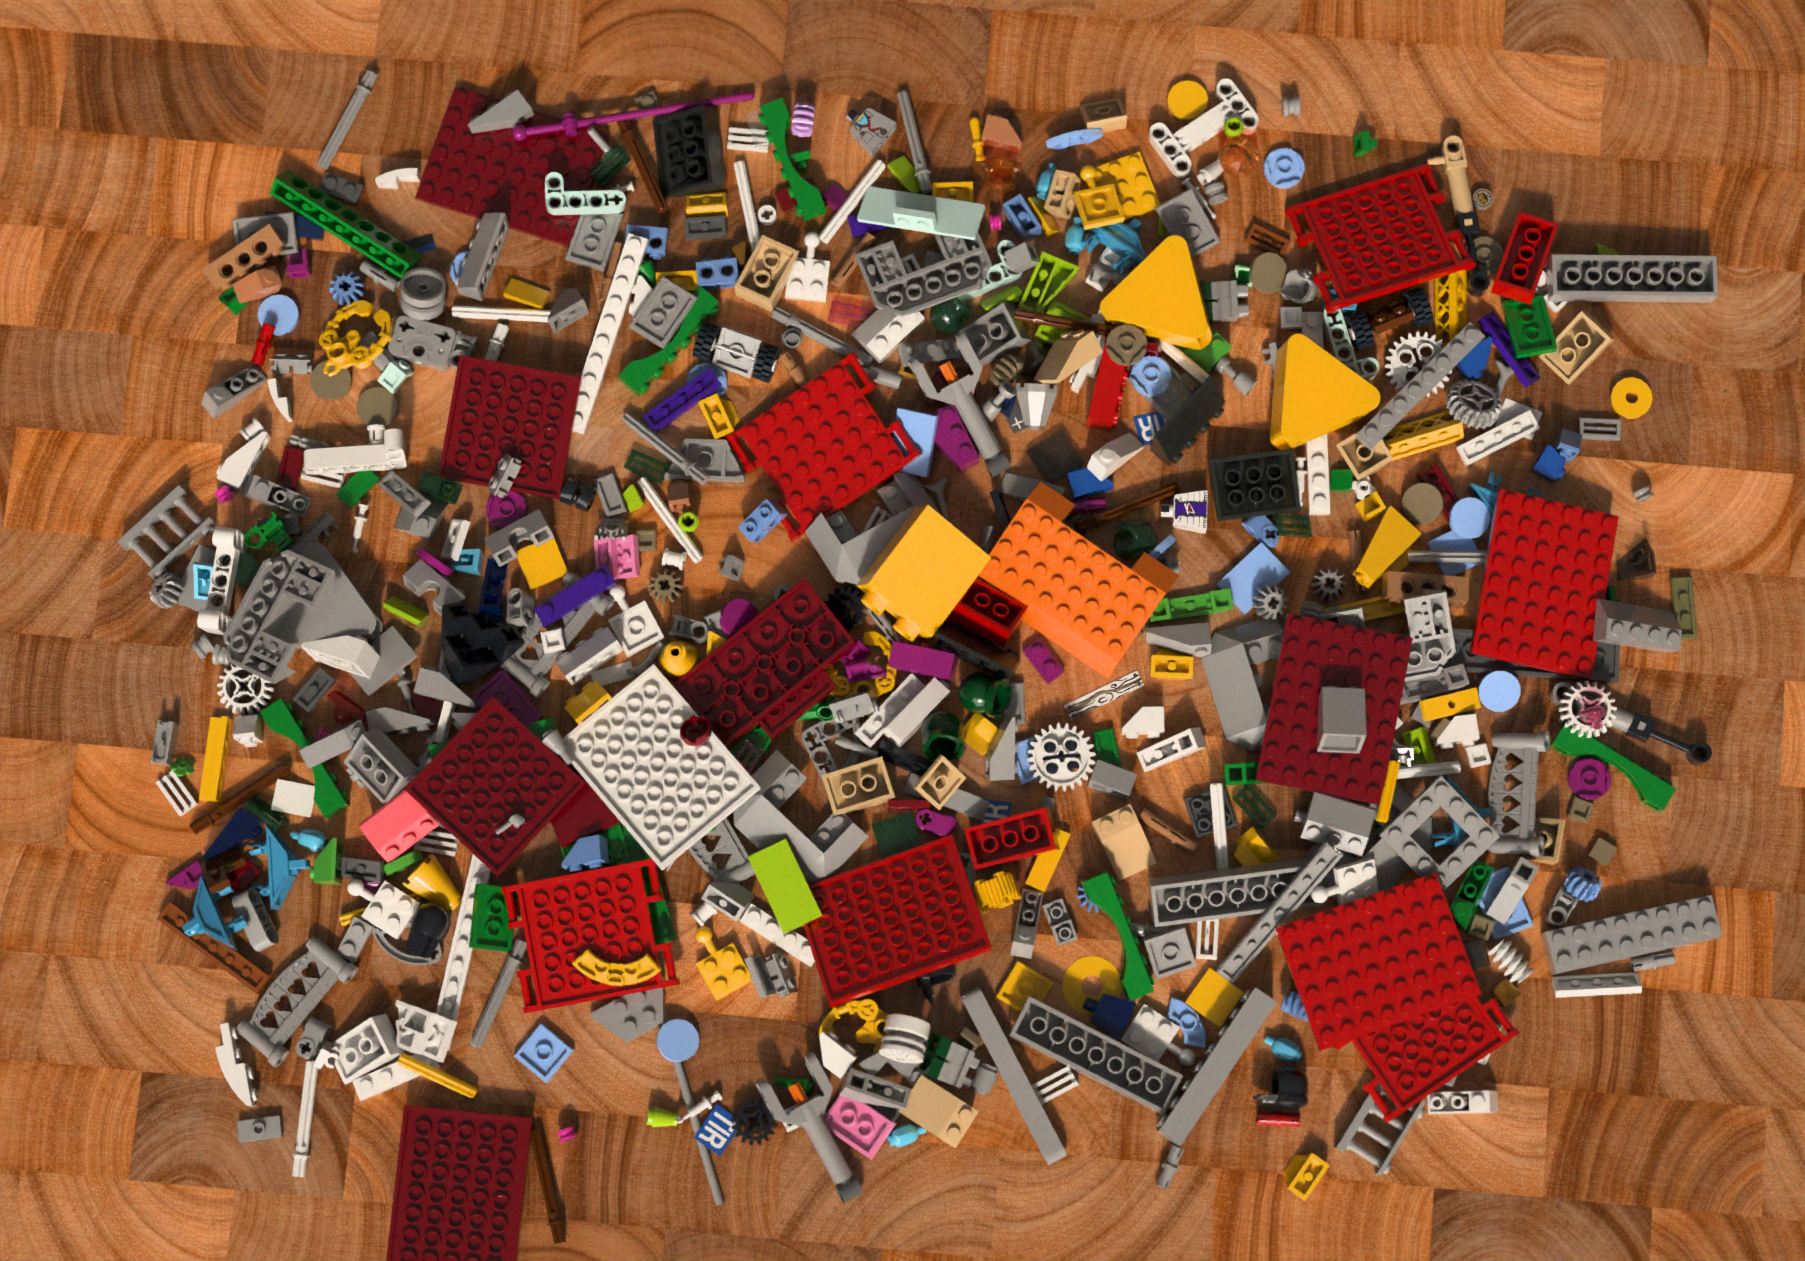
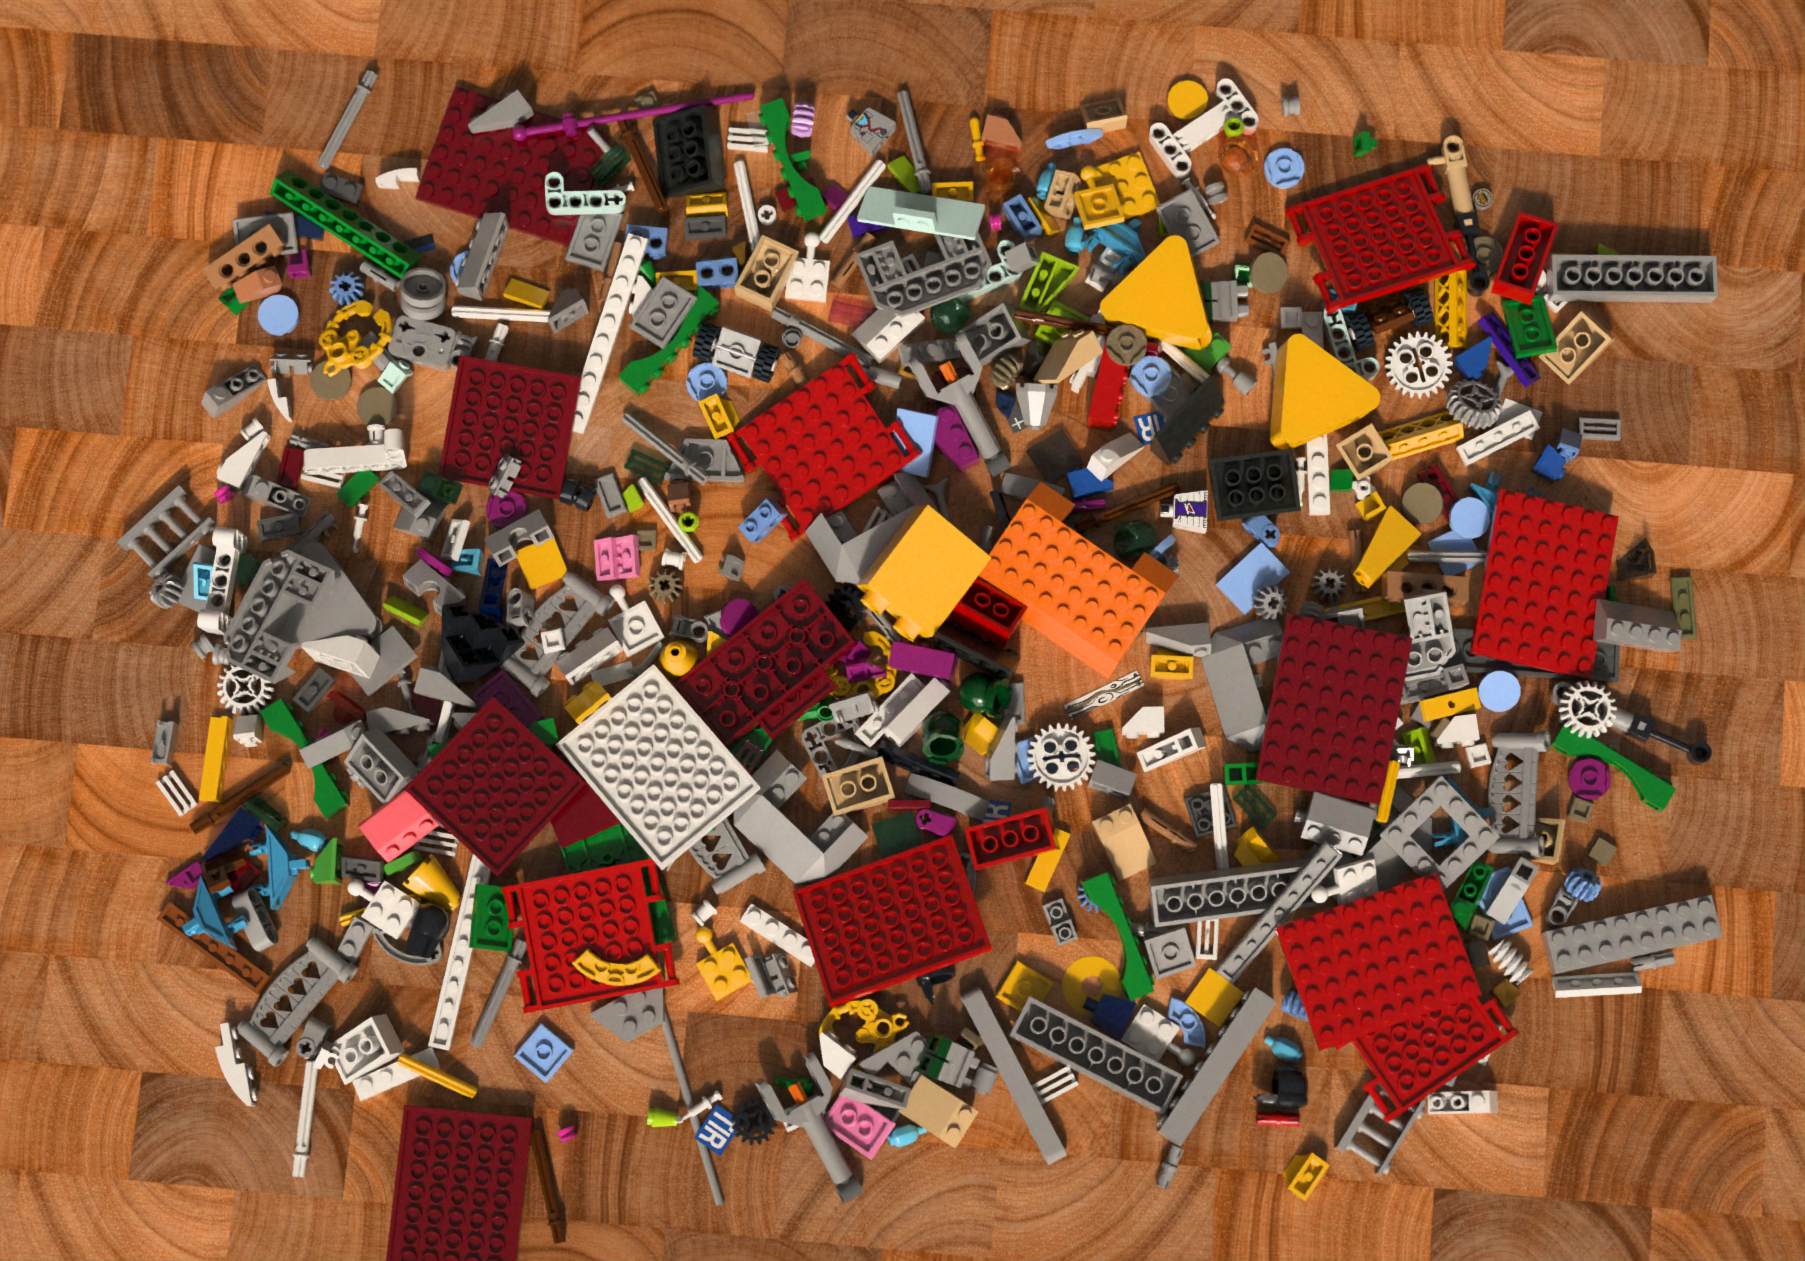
(182, 766): bright green plant -> none
(259, 1129): light grey plate -> none
(263, 344): red pin -> none
(273, 530): green piece -> none
(293, 798): white sticker -> none
(423, 1031): white slope -> none
(516, 820): light grey hand -> none
(554, 741): light grey cone -> none
(575, 596): dark purple plate -> none
(587, 853): medium blue slope -> none
(611, 528): light grey piece -> none
(677, 1040): light blue tile -> none
(682, 400): dark purple plate -> none
(696, 730): dark red hair -> none
(728, 898): light grey slope -> none
(785, 886): lime tile -> none
(905, 1038): white wheel -> none
(939, 782): tan slope -> none
(992, 405): light grey piece -> none
(997, 891): yellow brick -> none
(1008, 296): lime slope -> none
(1027, 923): light grey slope -> none
(1043, 661): magenta plate -> none
(1193, 606): bright green slope -> none
(1210, 173): white cone -> none
(1292, 533): clear green tile -> none
(1299, 286): light grey cap -> none
(1341, 719): light grey slope -> none
(1419, 386): light grey plate -> none
(1593, 716): clear pink tile -> none
(1636, 387): yellow tile -> none
(1643, 494): light grey bush -> none

